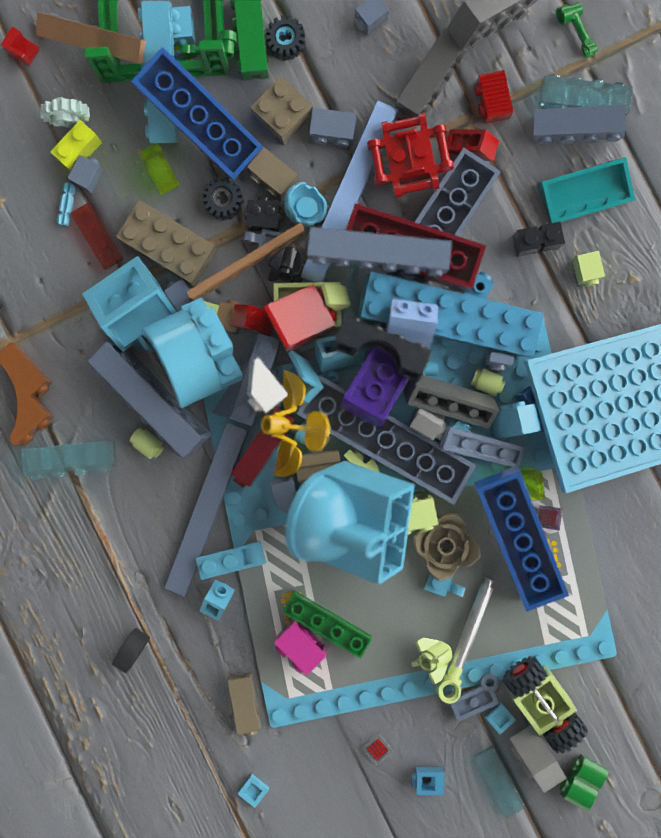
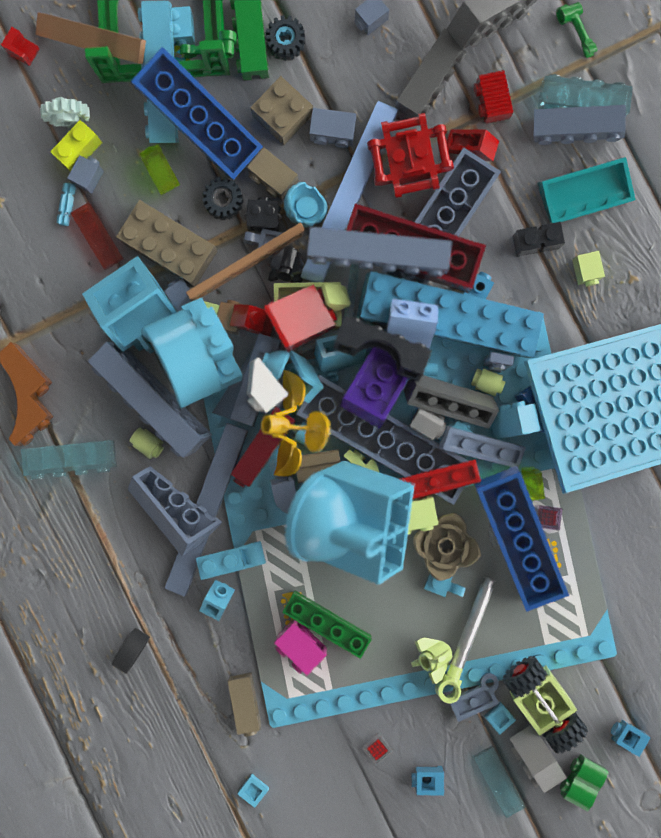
(172, 511): none -> sand blue wedge
(276, 362): none -> medium azure brick
(444, 478): none -> red tile
(634, 742): none -> dark azure brick

